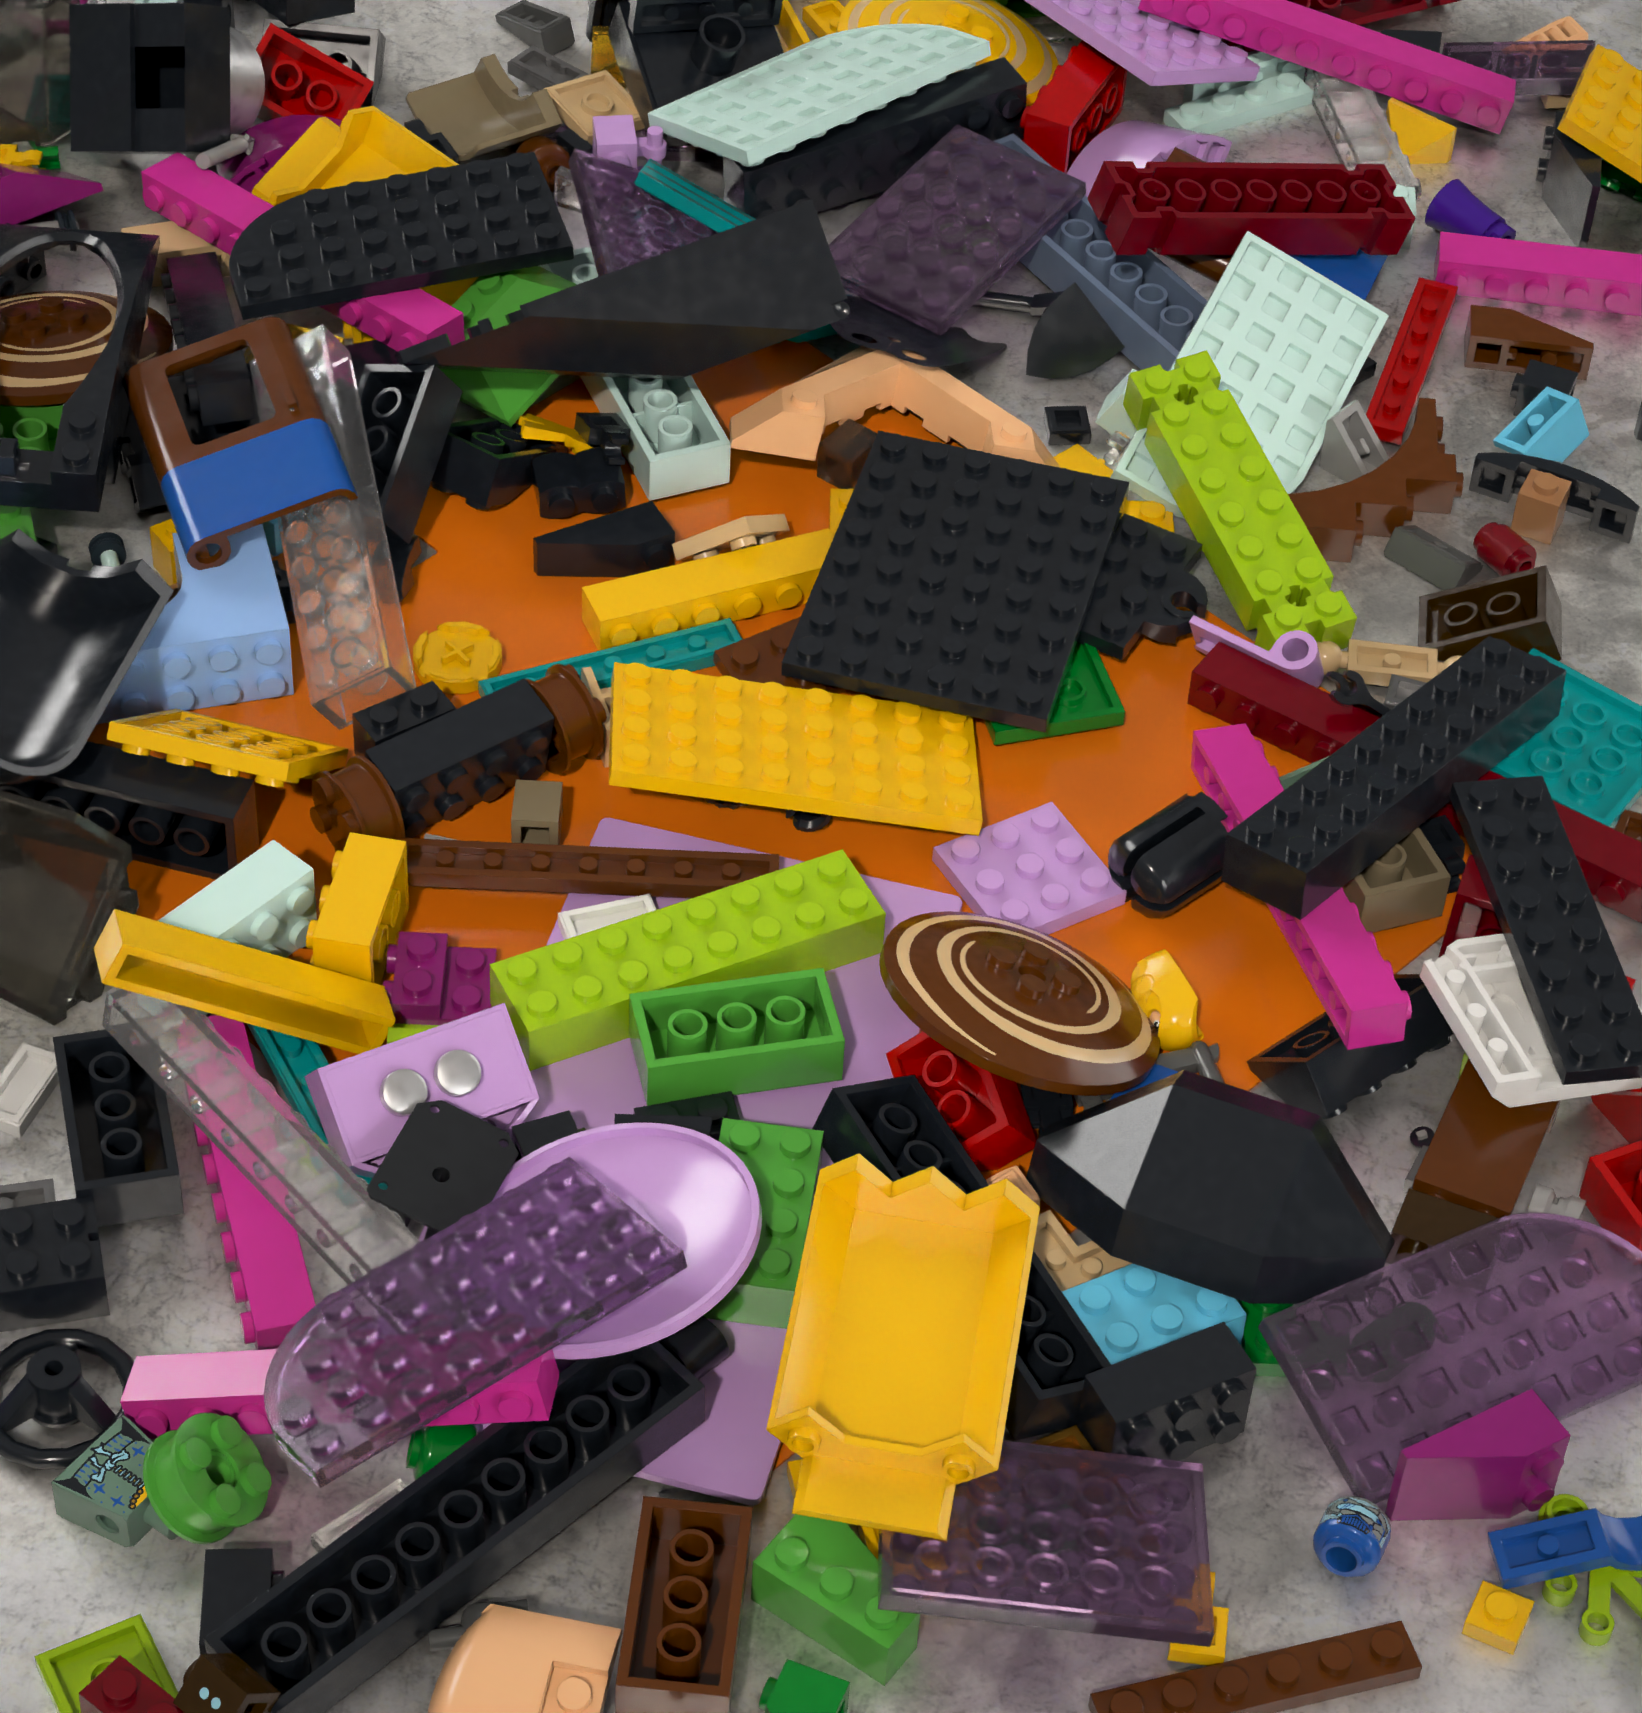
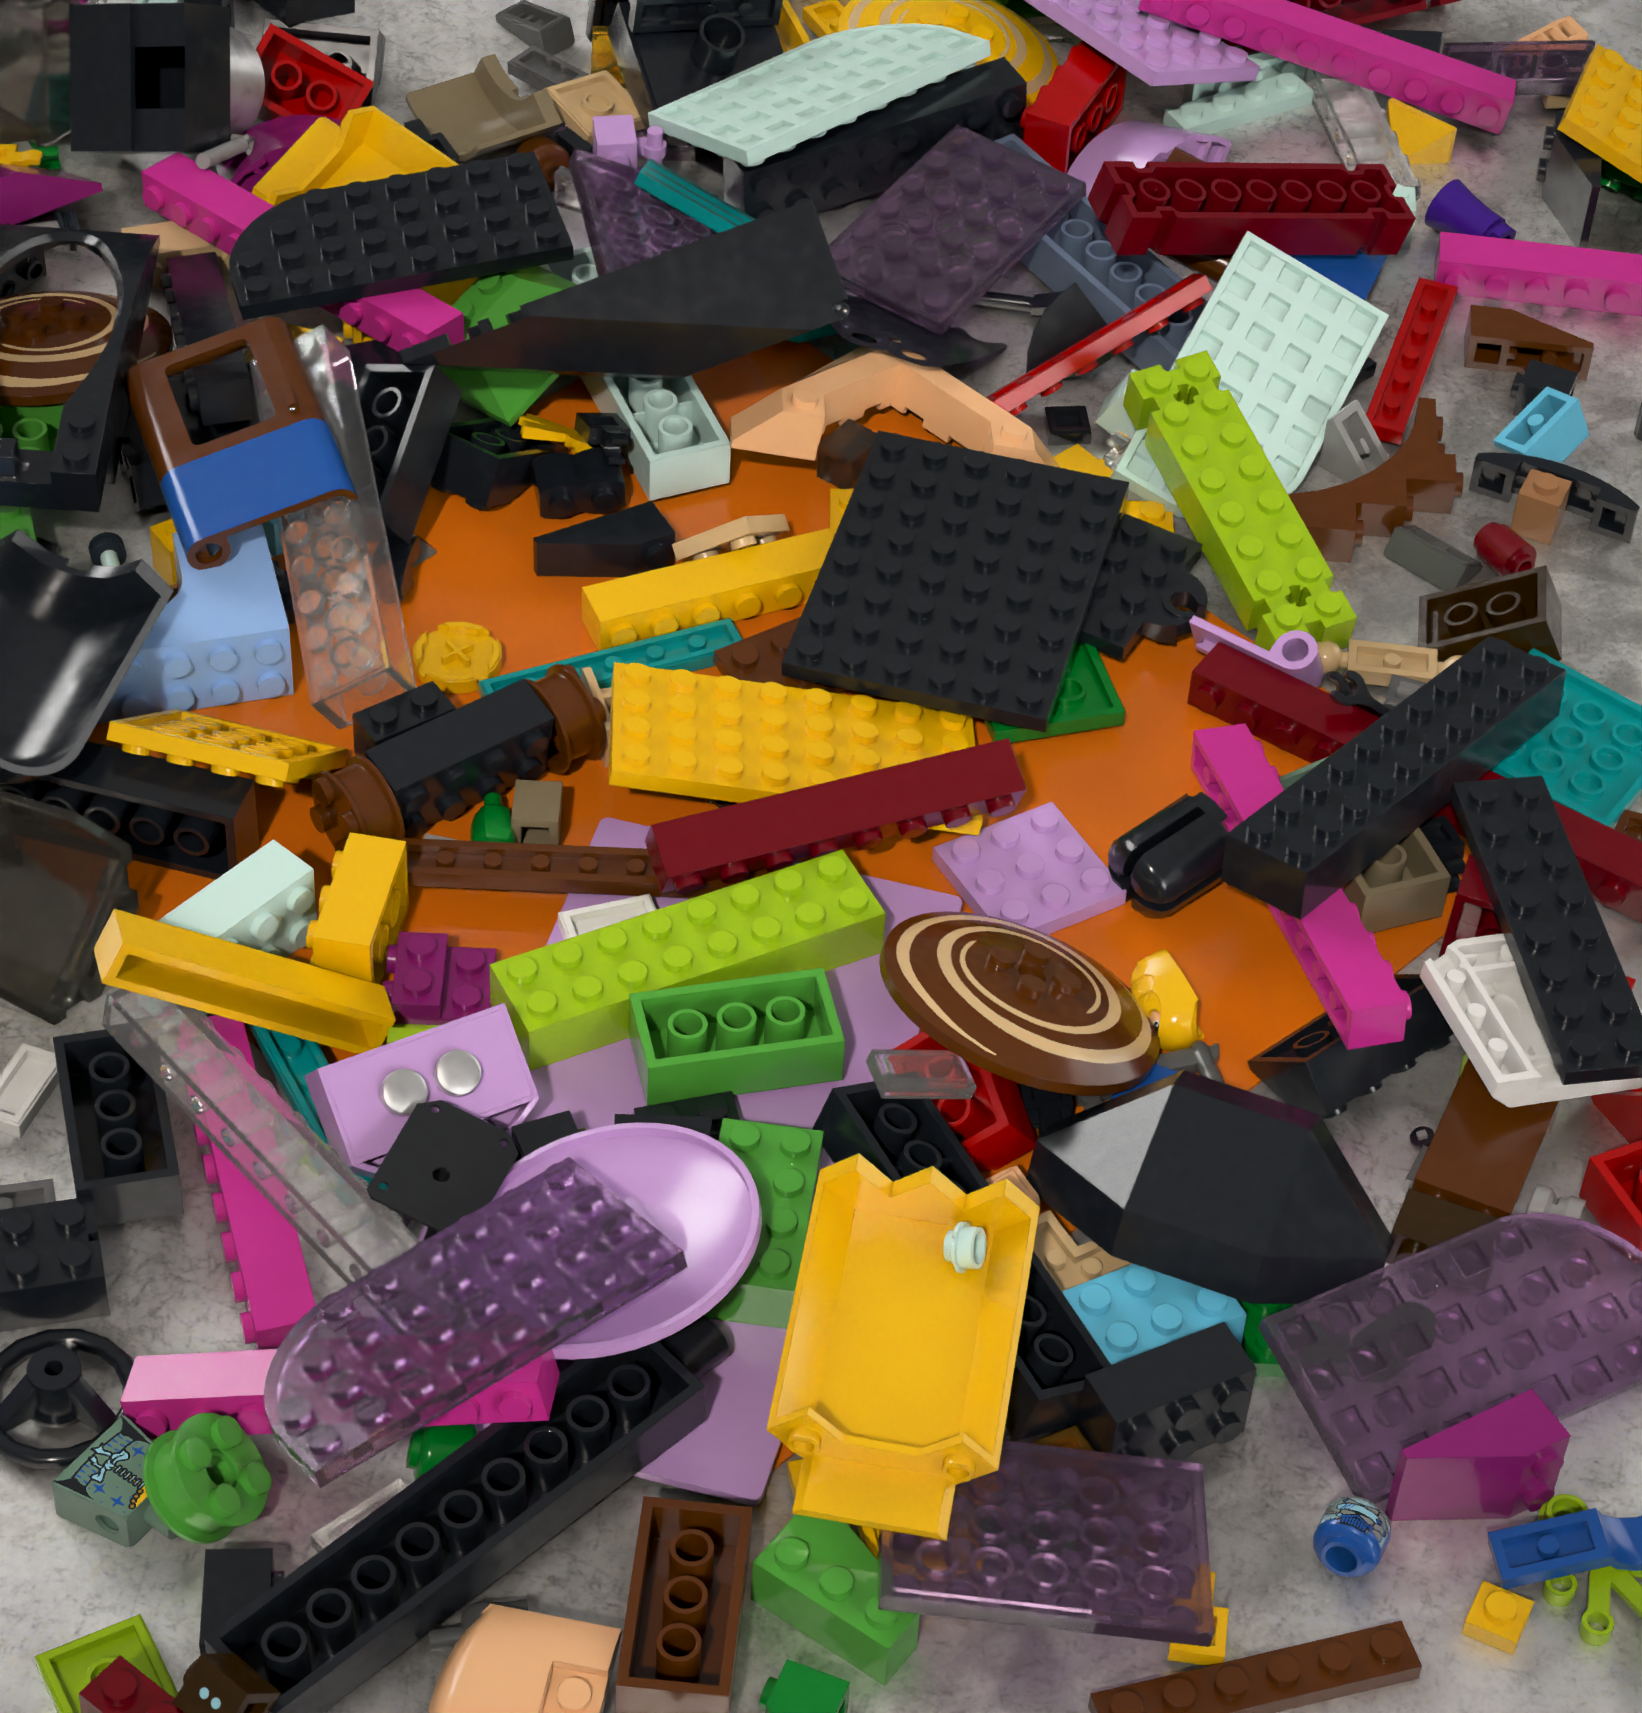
(492, 821): none -> green plant
(835, 816): none -> dark red brick
(920, 1074): none -> clear tile
(965, 1247): none -> light aqua plate
(1113, 337): none -> plate

